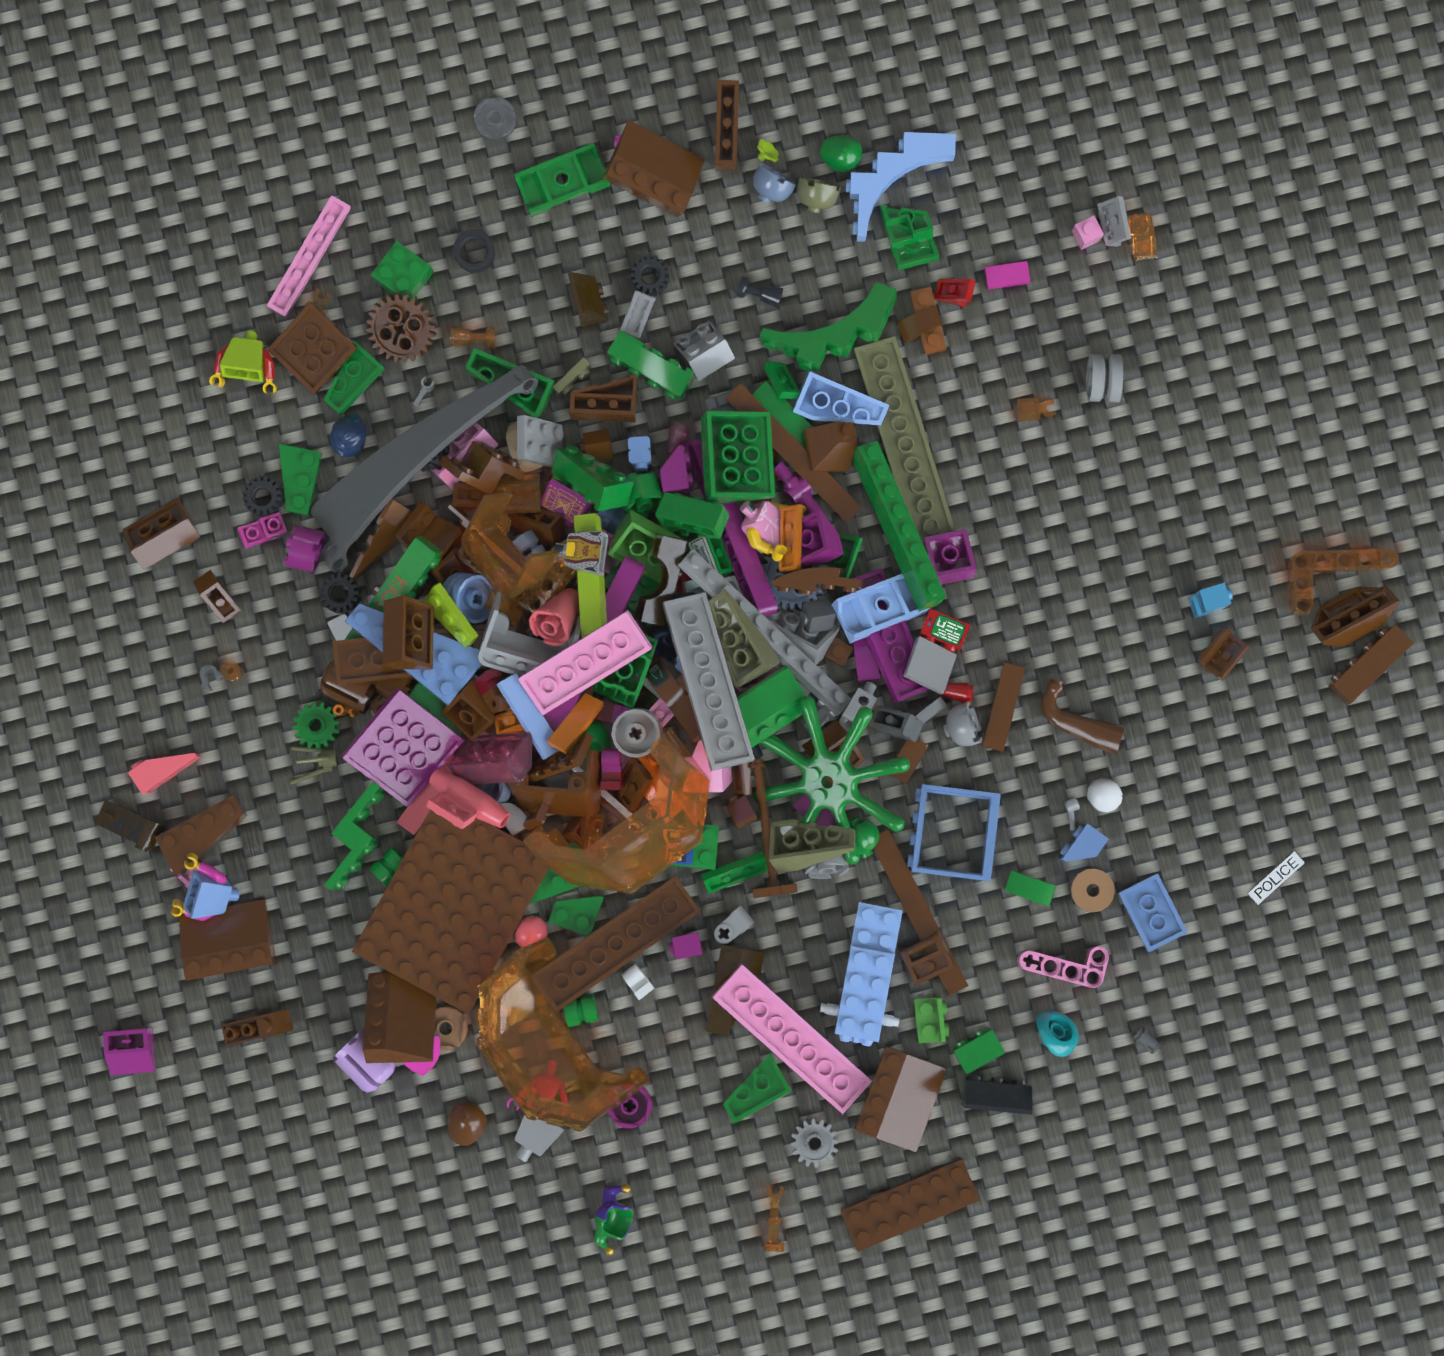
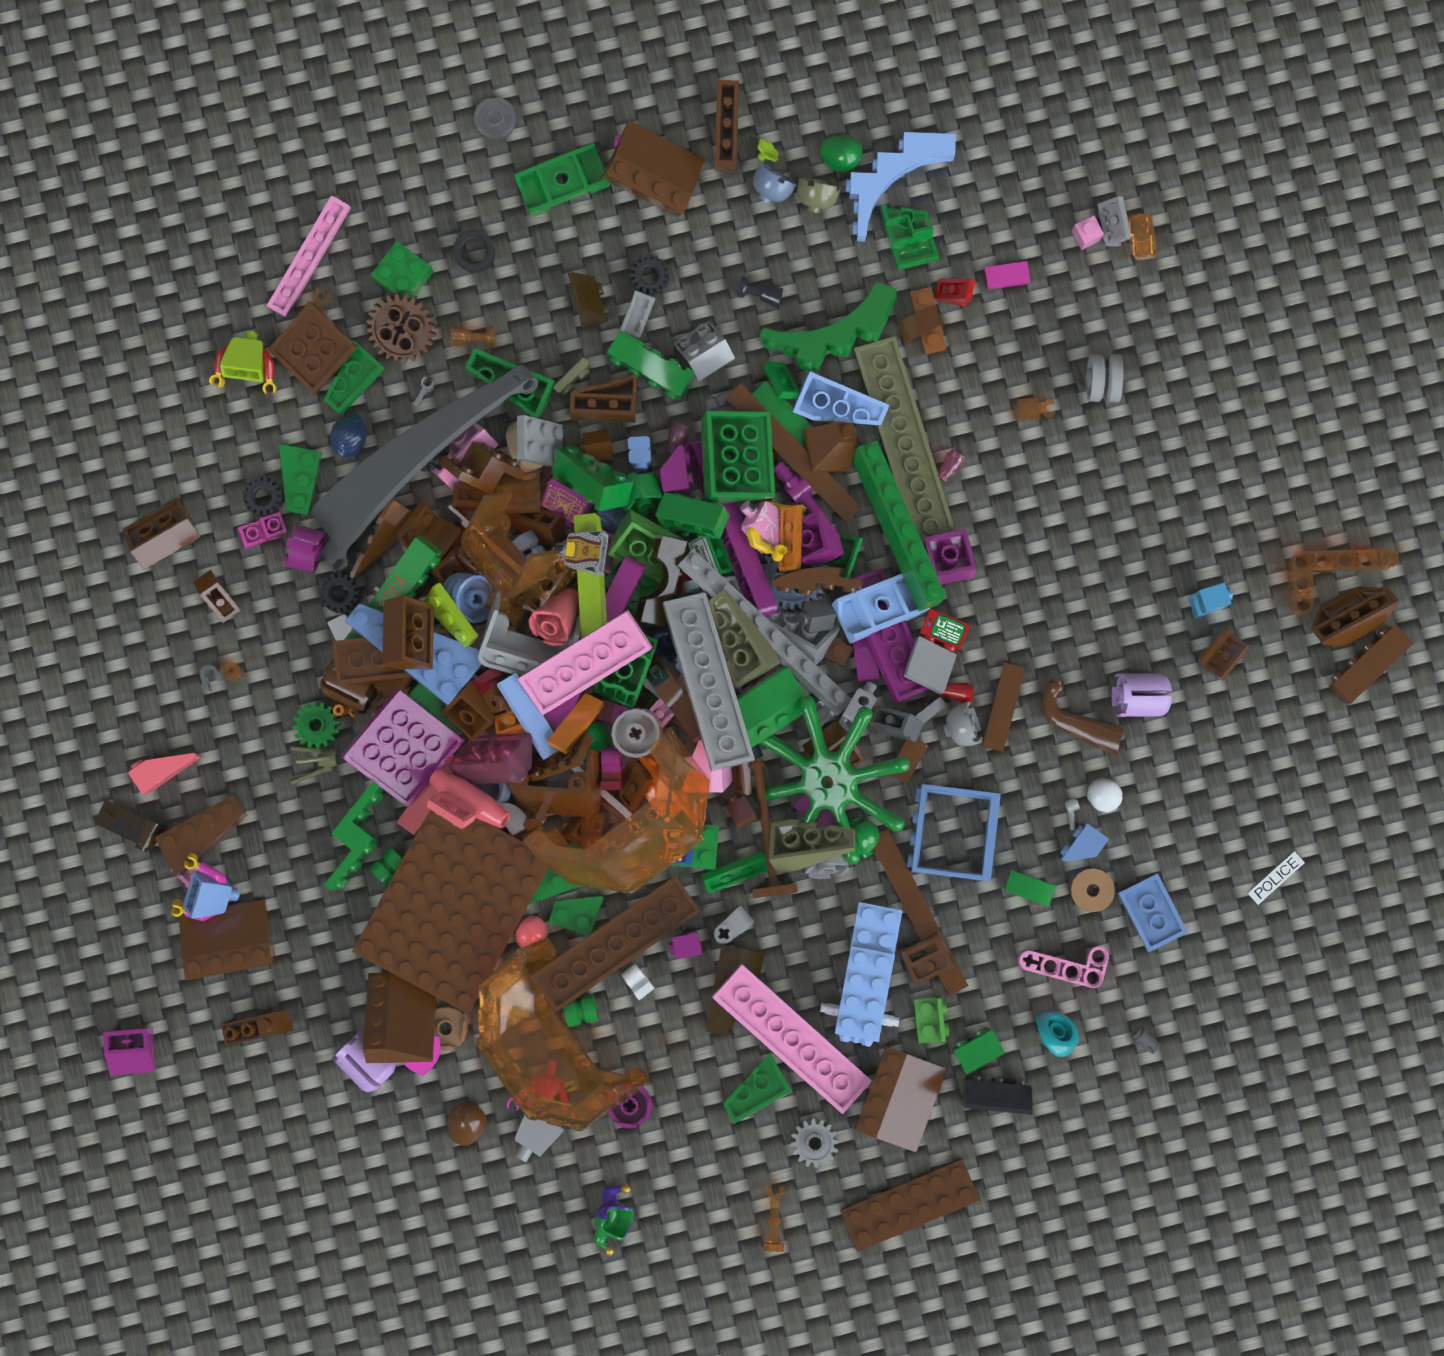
(951, 464): none -> clear pink cone
(1141, 684): none -> lavender cylinder

